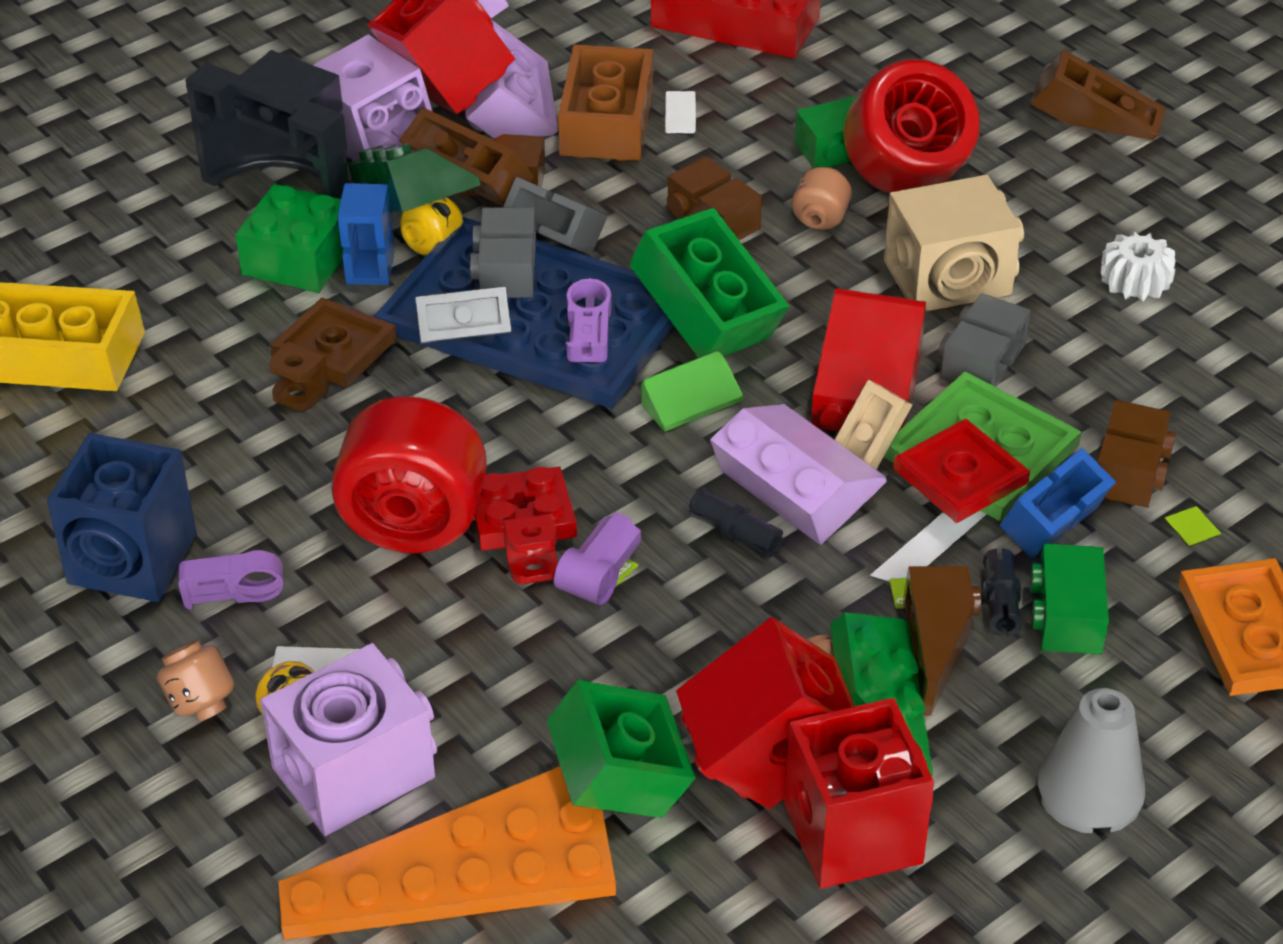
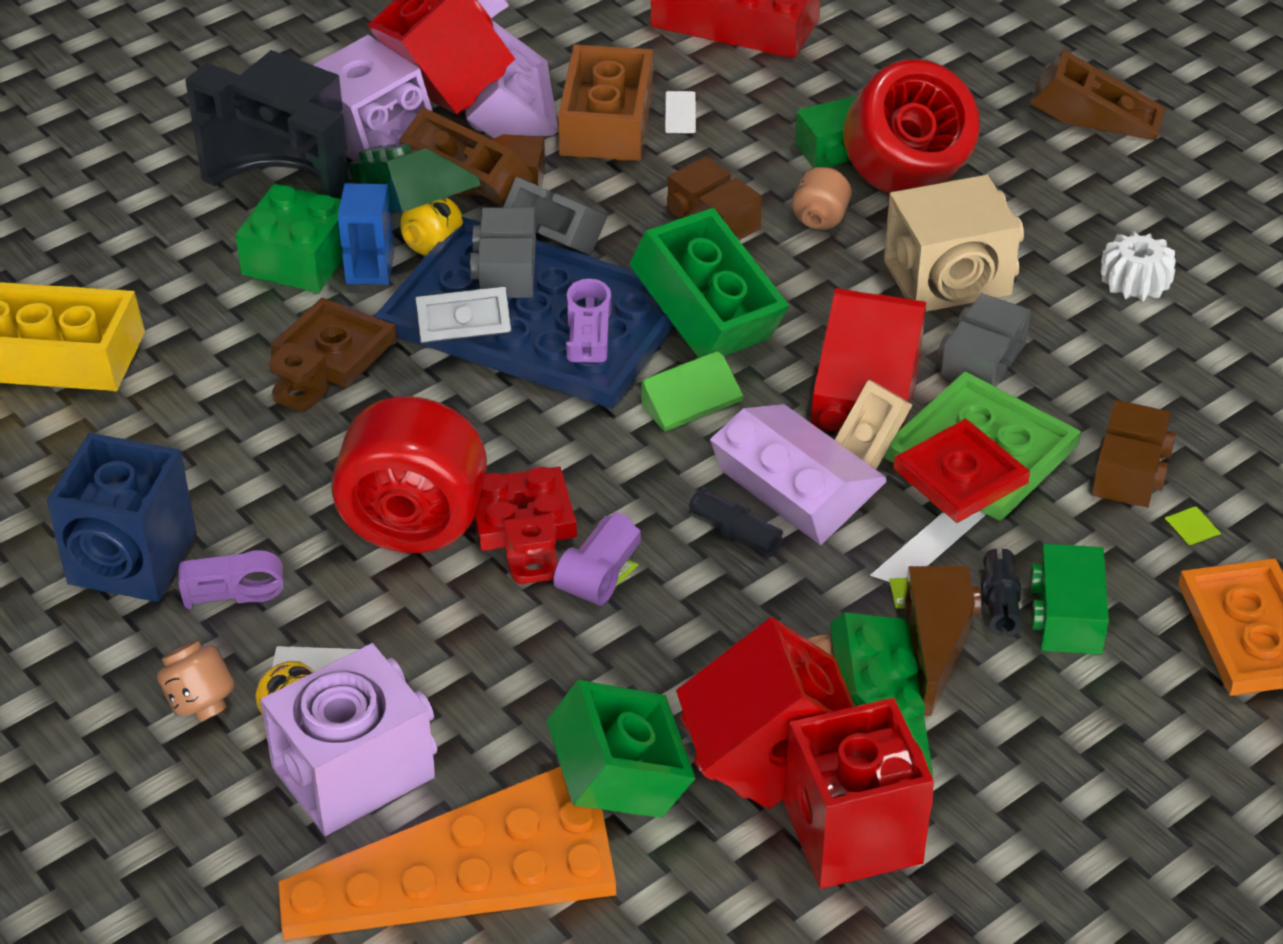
(1064, 501): blue piece -> none
(1095, 766): light grey cone -> none

